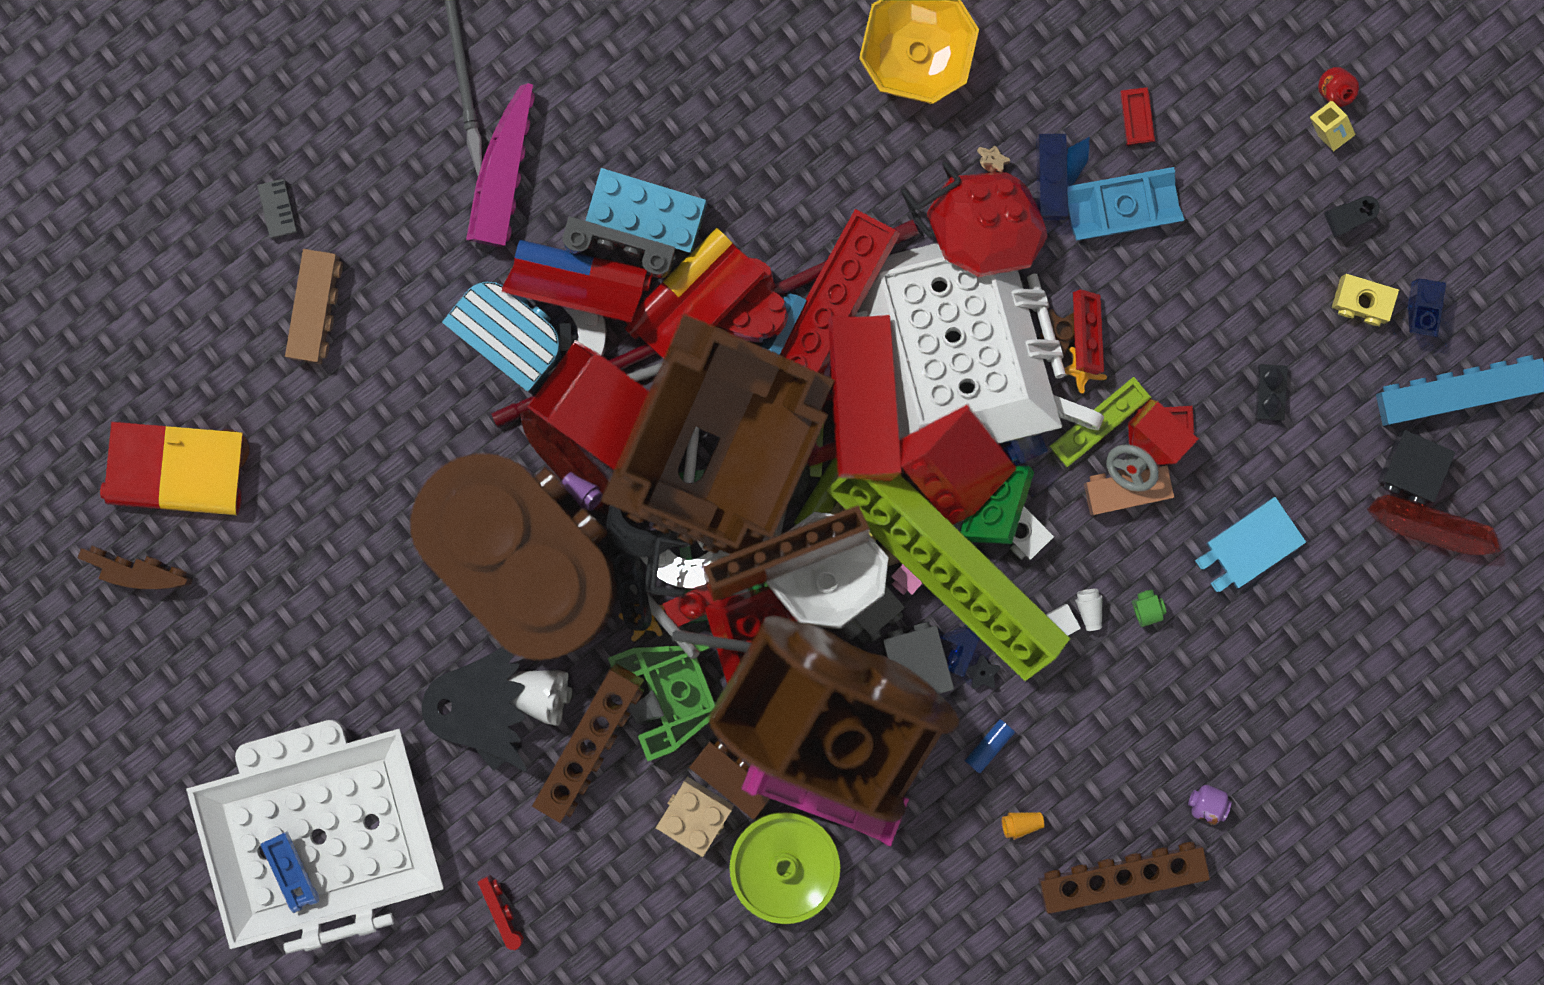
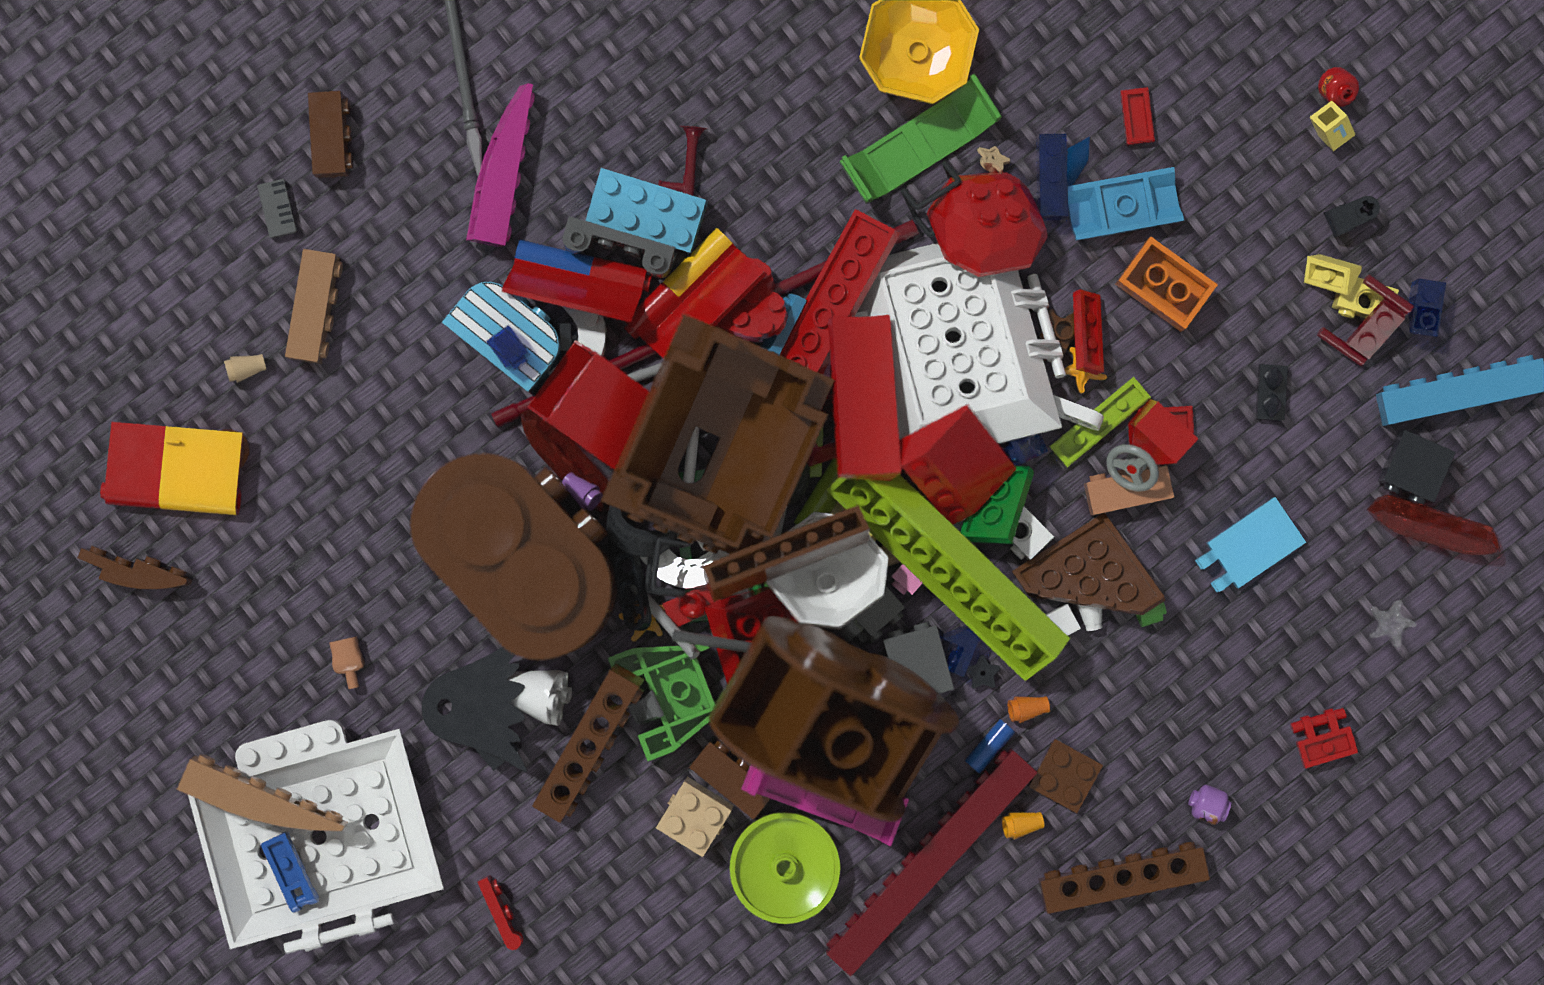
(243, 367): none -> tan cone
(252, 797): none -> medium nougat slope
(329, 134): none -> reddish brown brick
(347, 659): none -> nougat piece
(509, 348): none -> clear blue brick
(688, 184): none -> dark red piece
(921, 141): none -> bright green windscreen
(930, 862): none -> dark red brick
(1026, 708): none -> orange cone
(1065, 775): none -> reddish brown plate
(1091, 570): none -> reddish brown plate
(1166, 284): none -> orange brick
(1325, 746): none -> red plate
(1331, 273): none -> light yellow slope
(1375, 328): none -> dark red plate
(1391, 623): none -> clear animal

